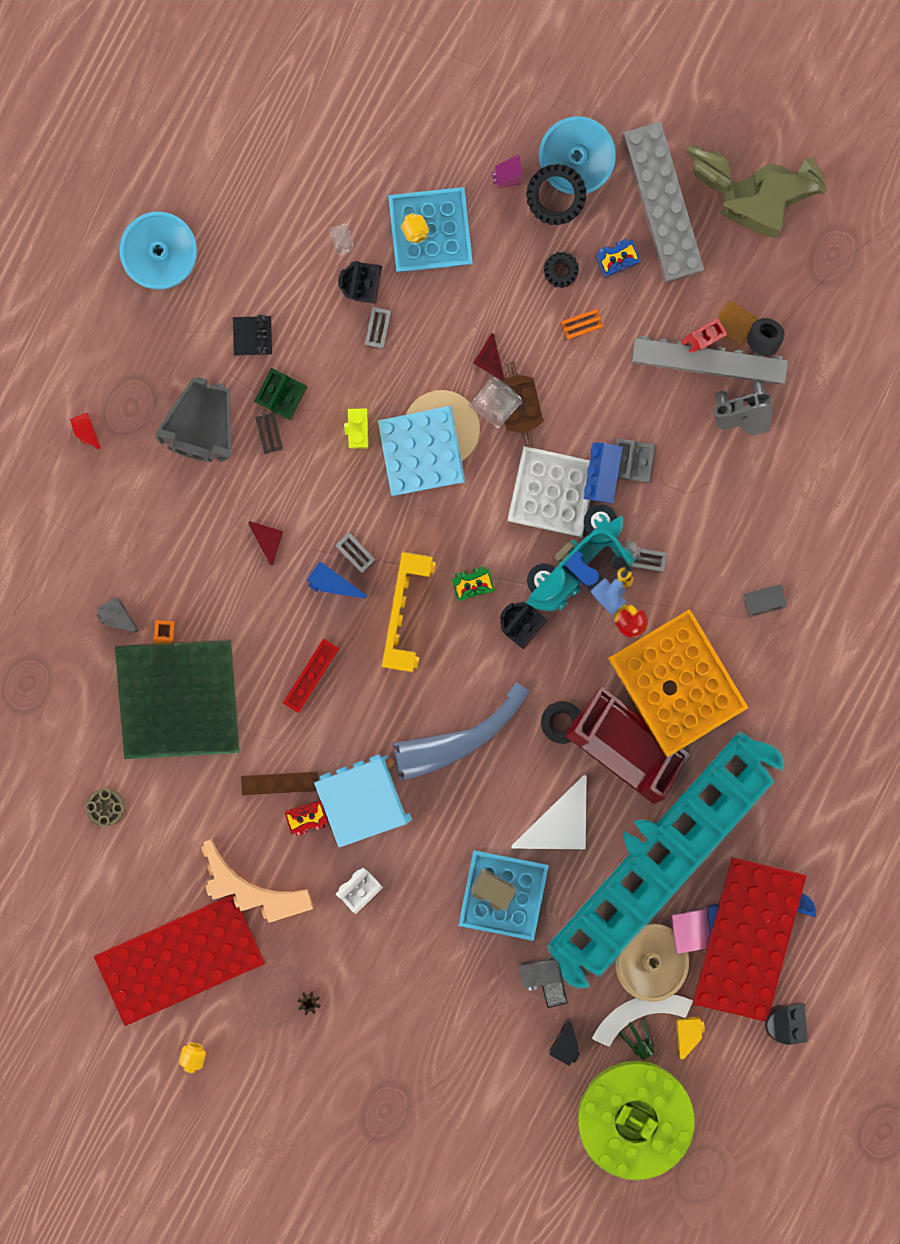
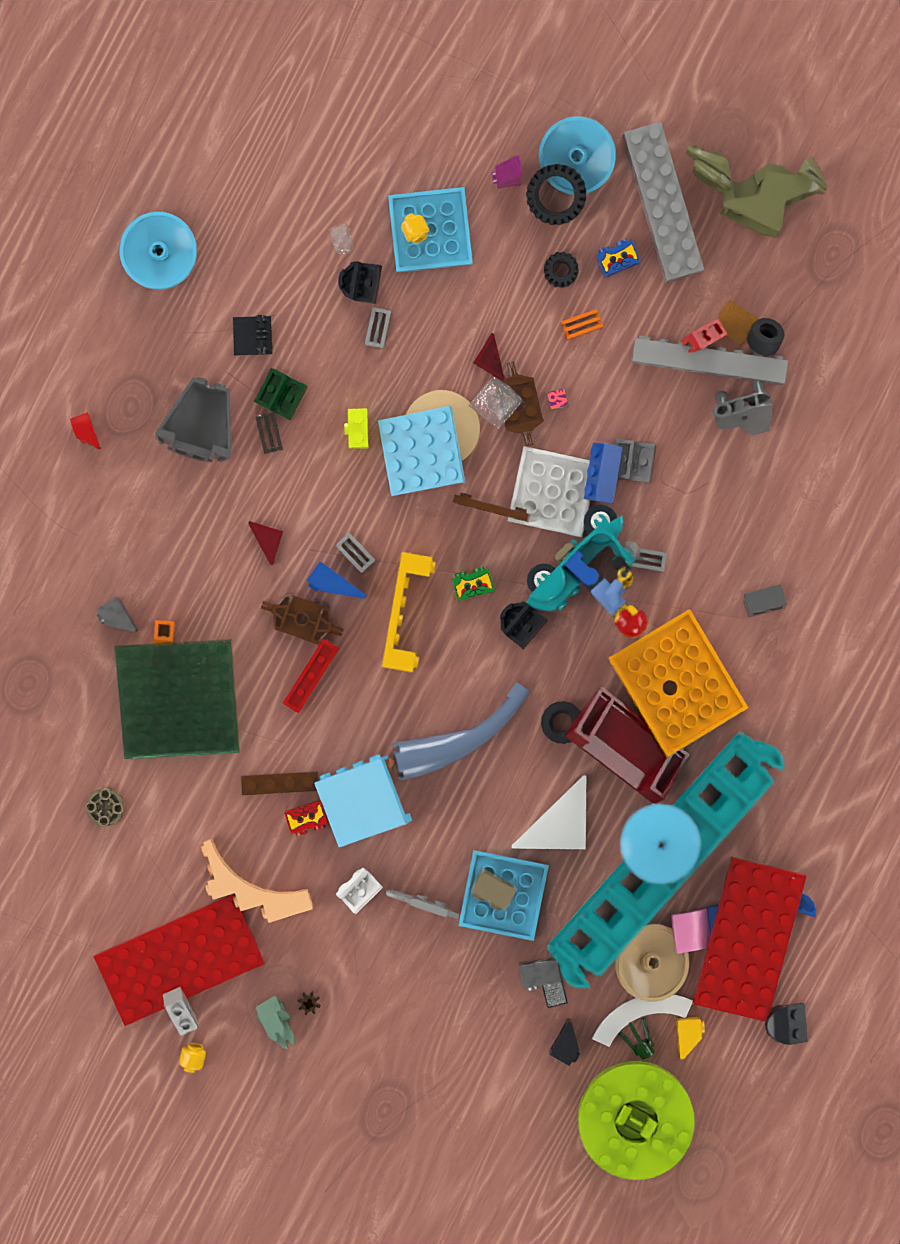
(180, 1011): none -> light grey brick
(274, 1018): none -> sand green piece
(313, 630): none -> reddish brown plate
(421, 902): none -> light grey plate
(465, 500): none -> reddish brown plate
(557, 399): none -> tile
(644, 833): none -> medium azure dish

